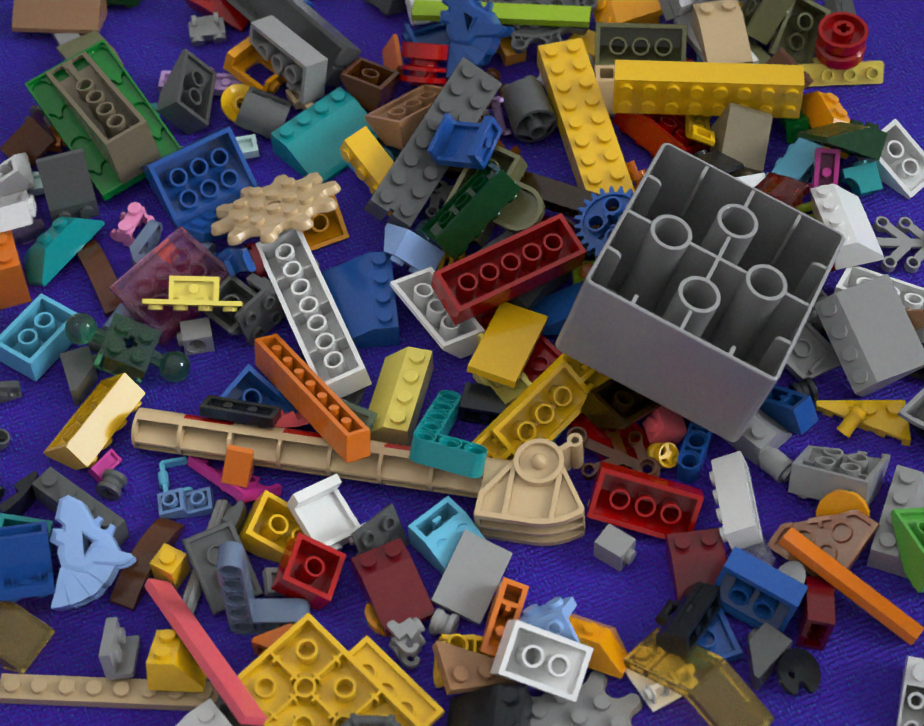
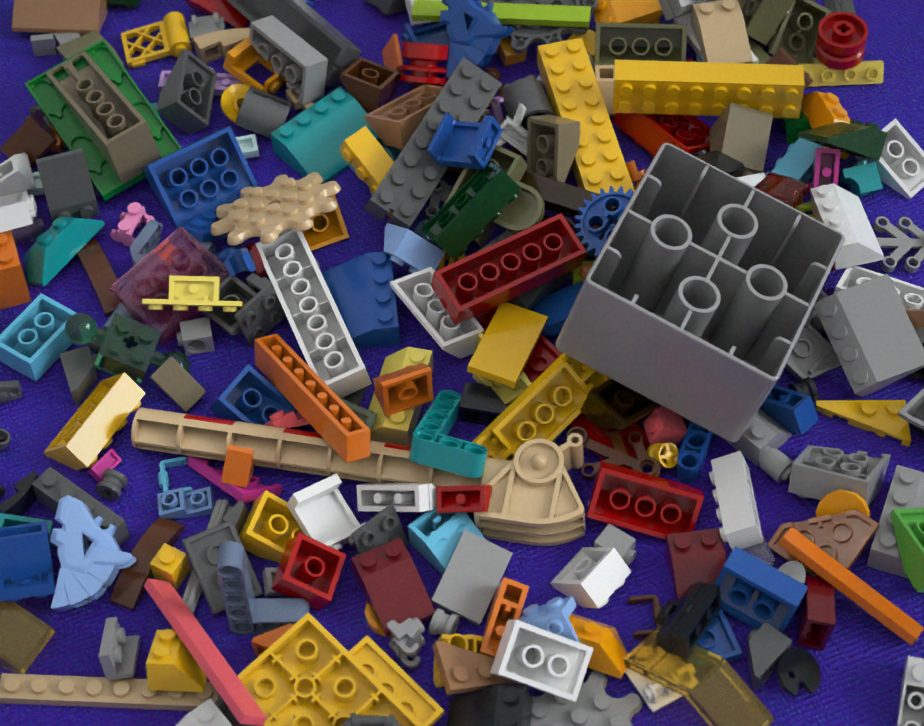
(43, 45): none -> light grey tile
(173, 35): none -> yellow piece
(178, 384): none -> dark tan slope
(218, 43): none -> tan slope
(240, 411): black plate -> none
(403, 496): none -> white piece
(404, 388): none -> orange slope
(463, 498): none -> red slope
(513, 132): none -> white piece
(552, 145): none -> dark tan slope
(592, 576): none -> white slope
(643, 599): none -> reddish brown piece
(698, 129): yellow slope -> none
(852, 420): yellow pin -> none

